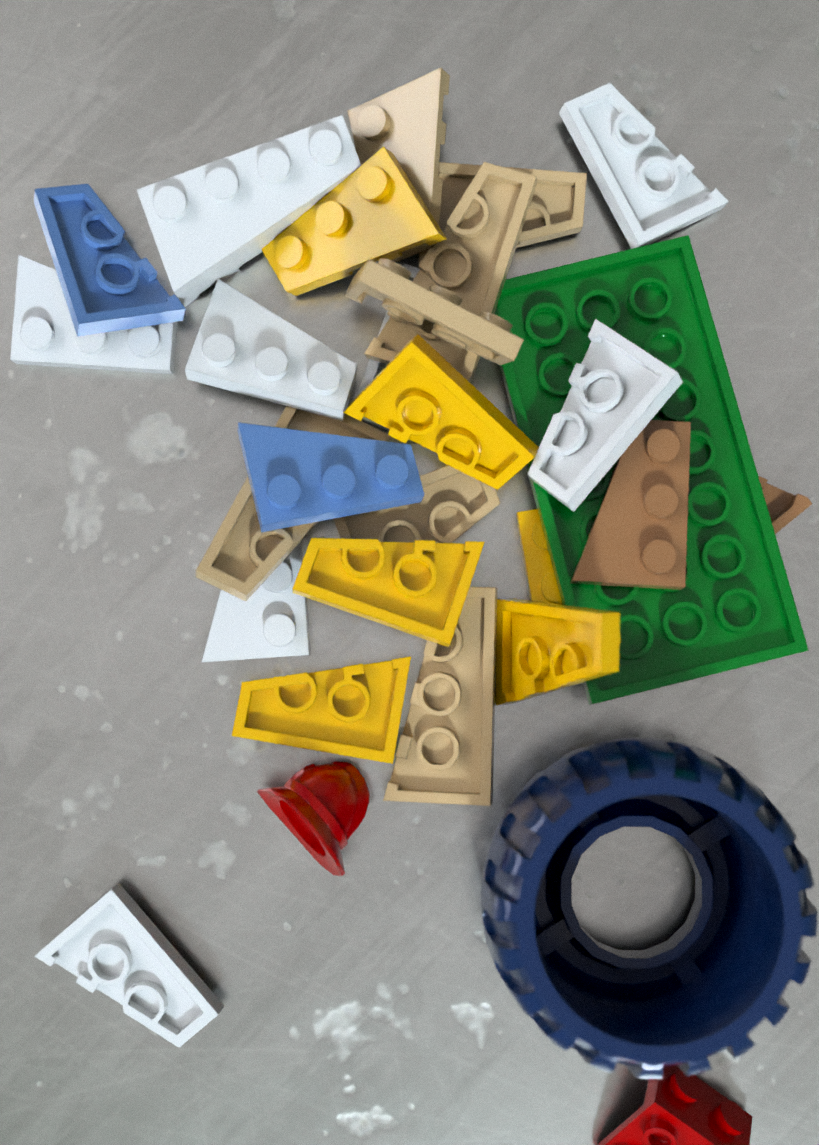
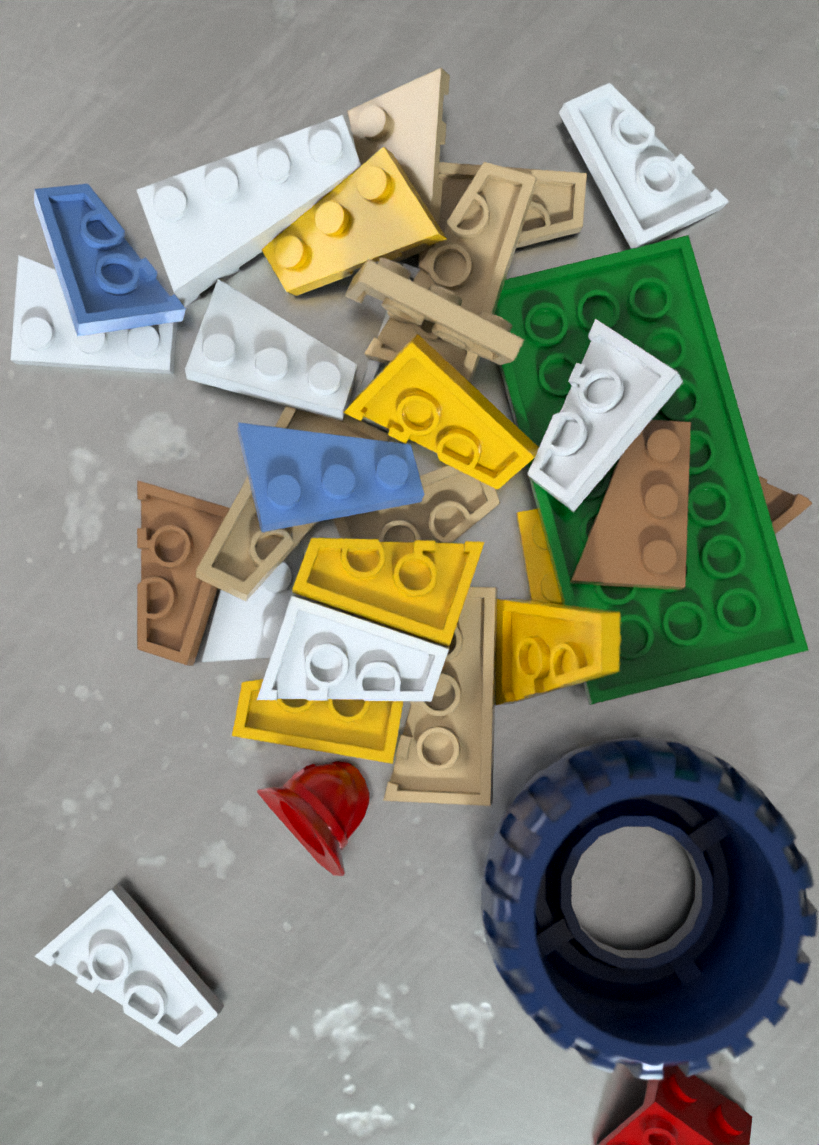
(170, 598): none -> medium nougat wing
(345, 656): none -> white wing

